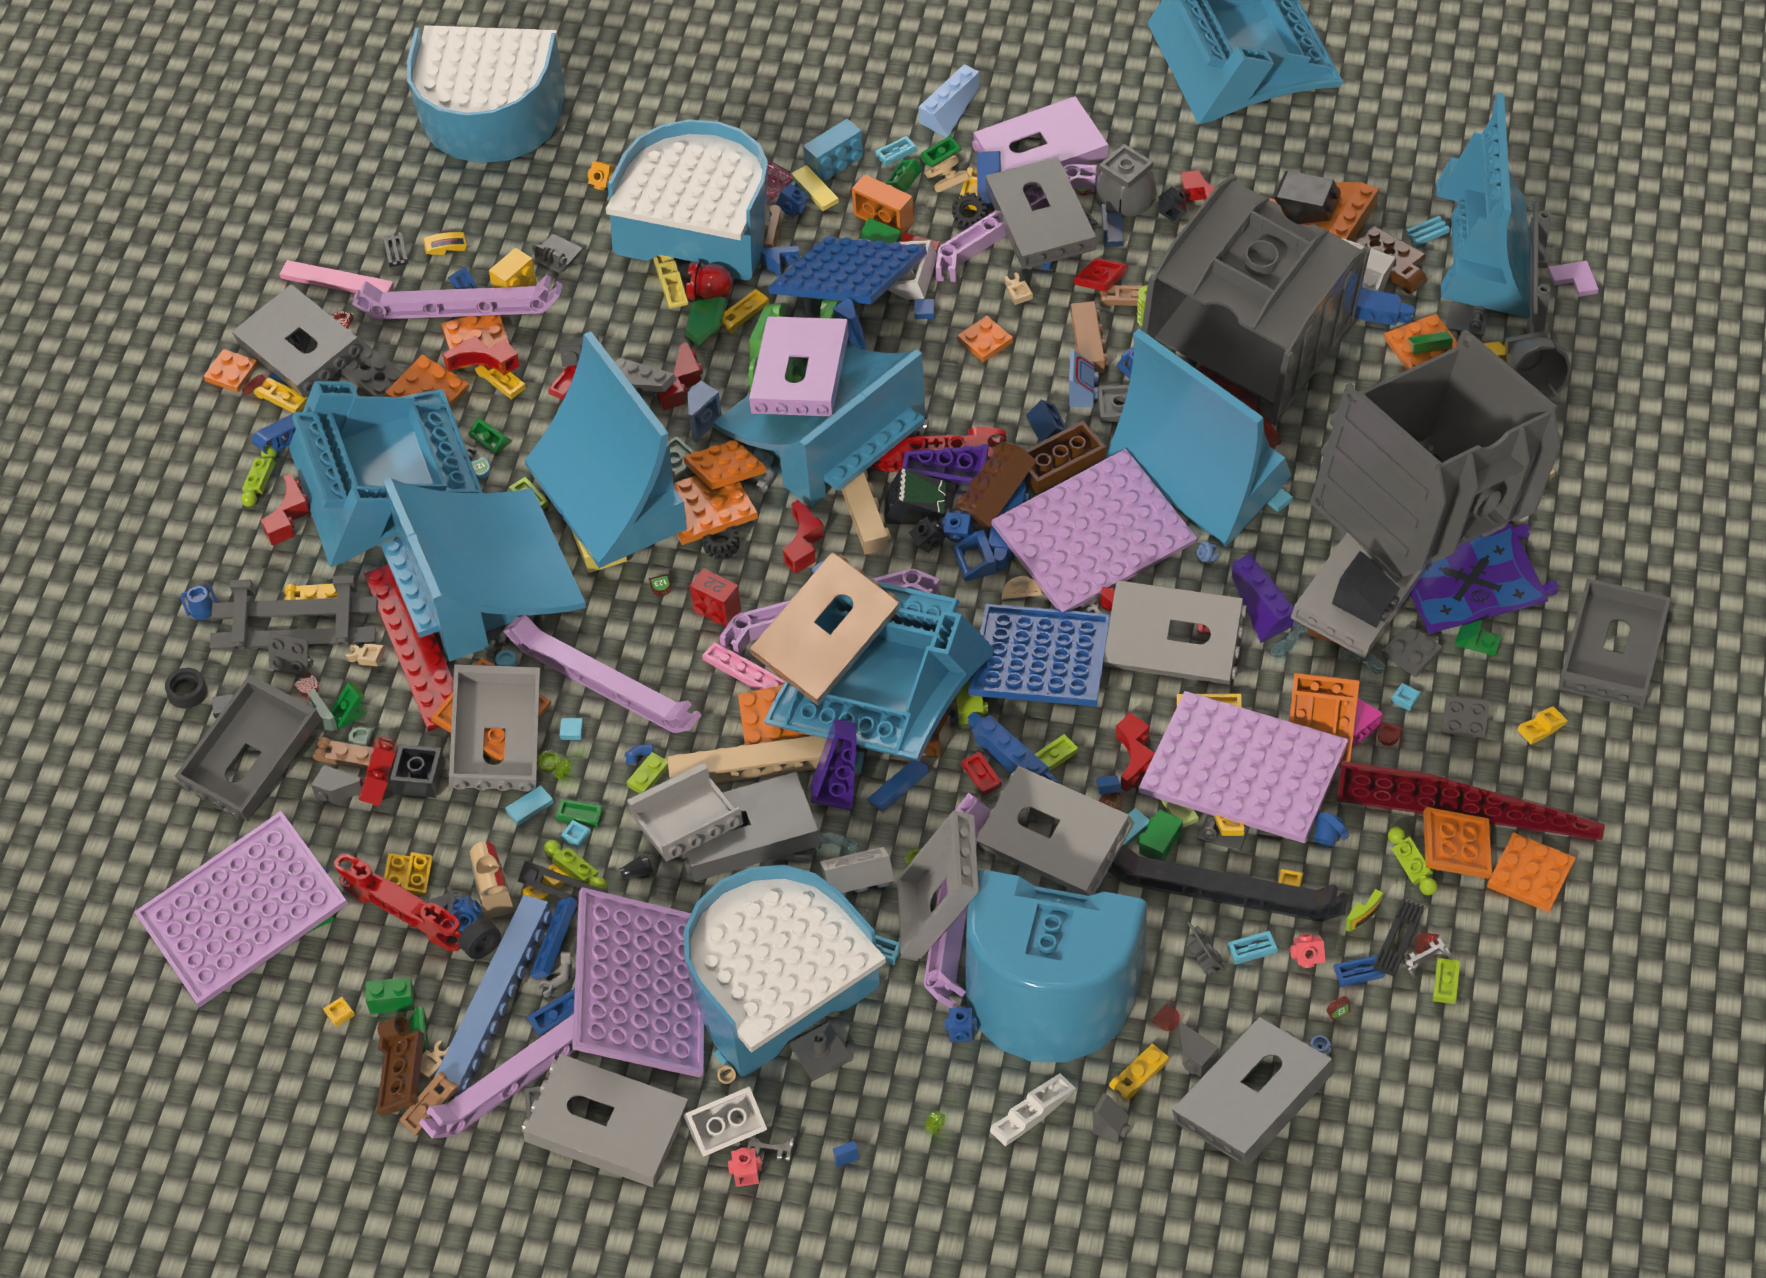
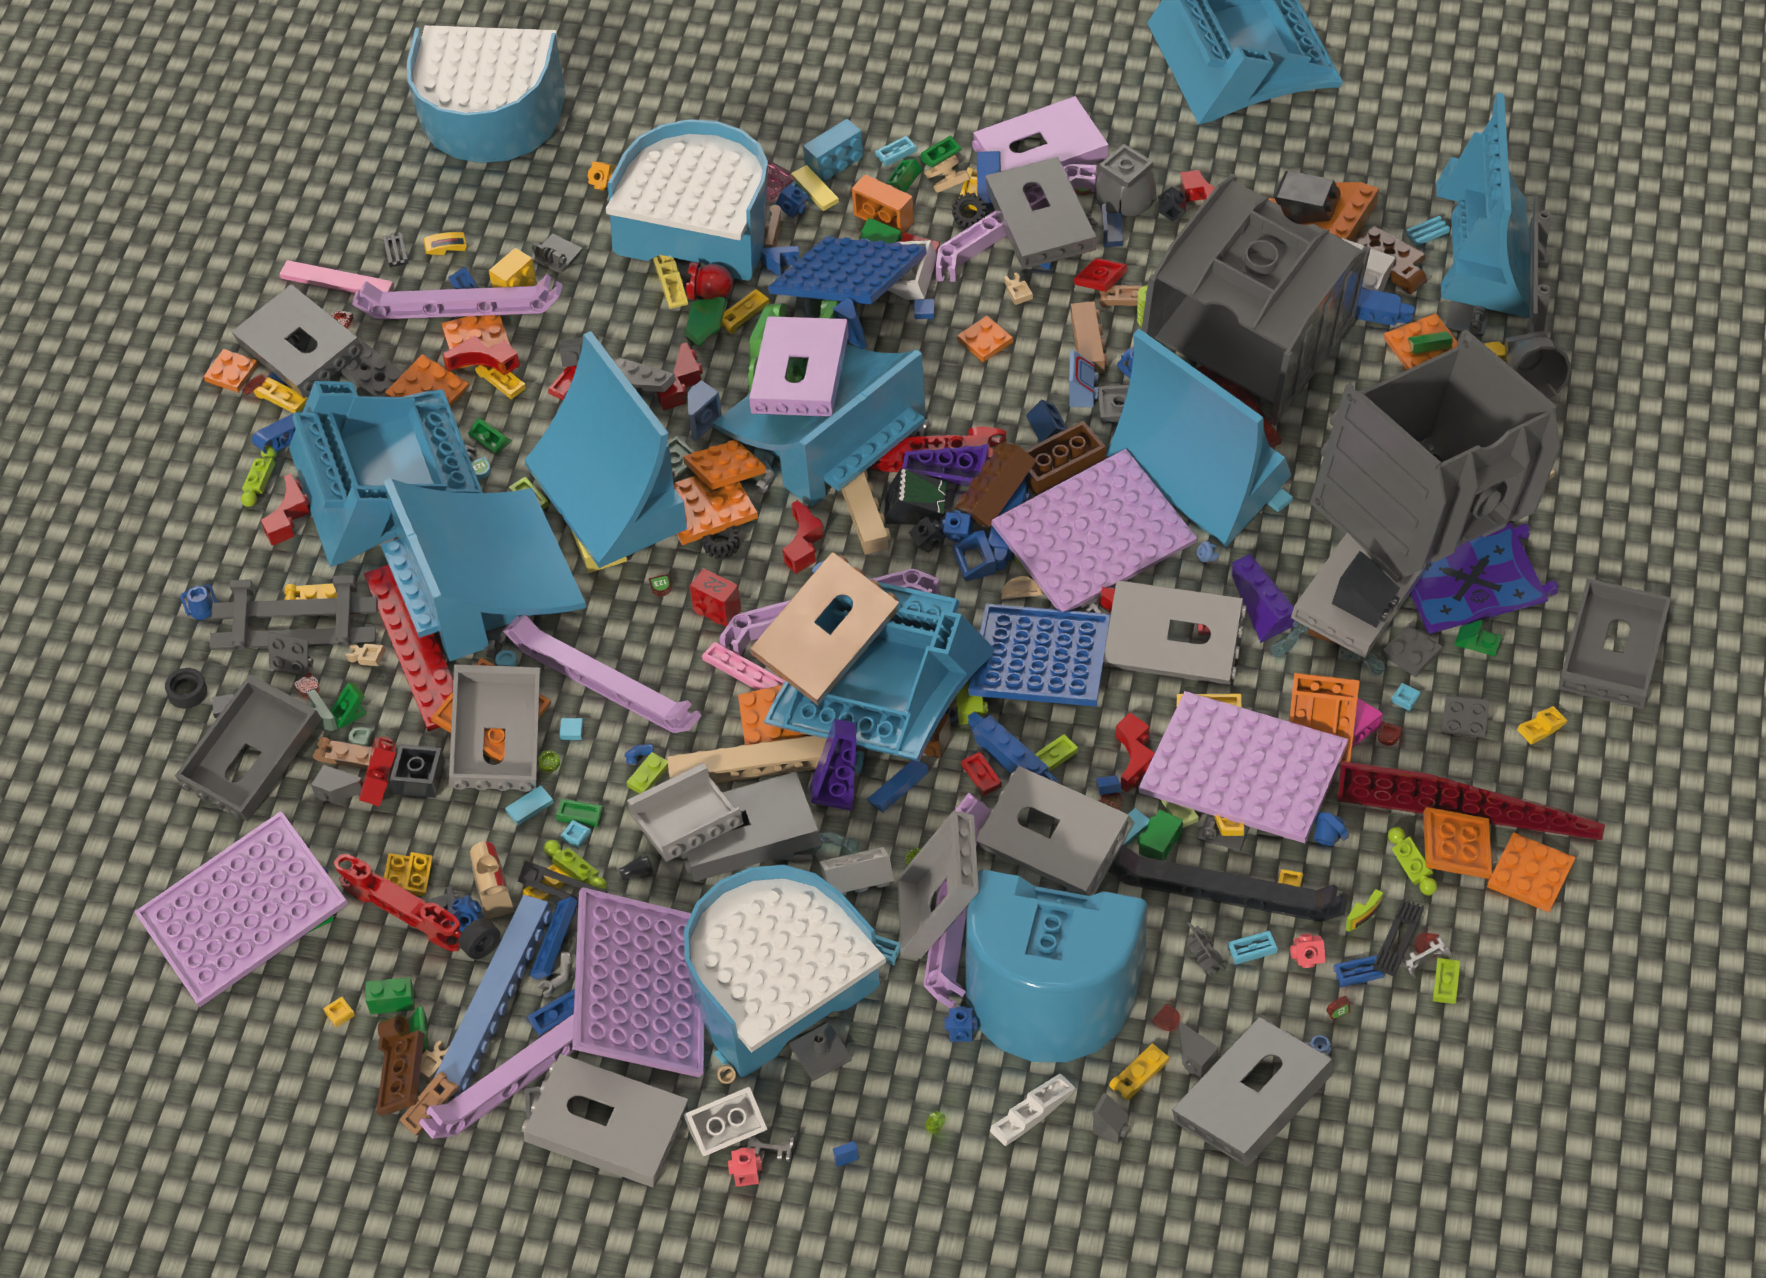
(562, 768): clear neon green tile -> none
(949, 101): light blue wedge -> none
(1576, 273): lavender tile -> none

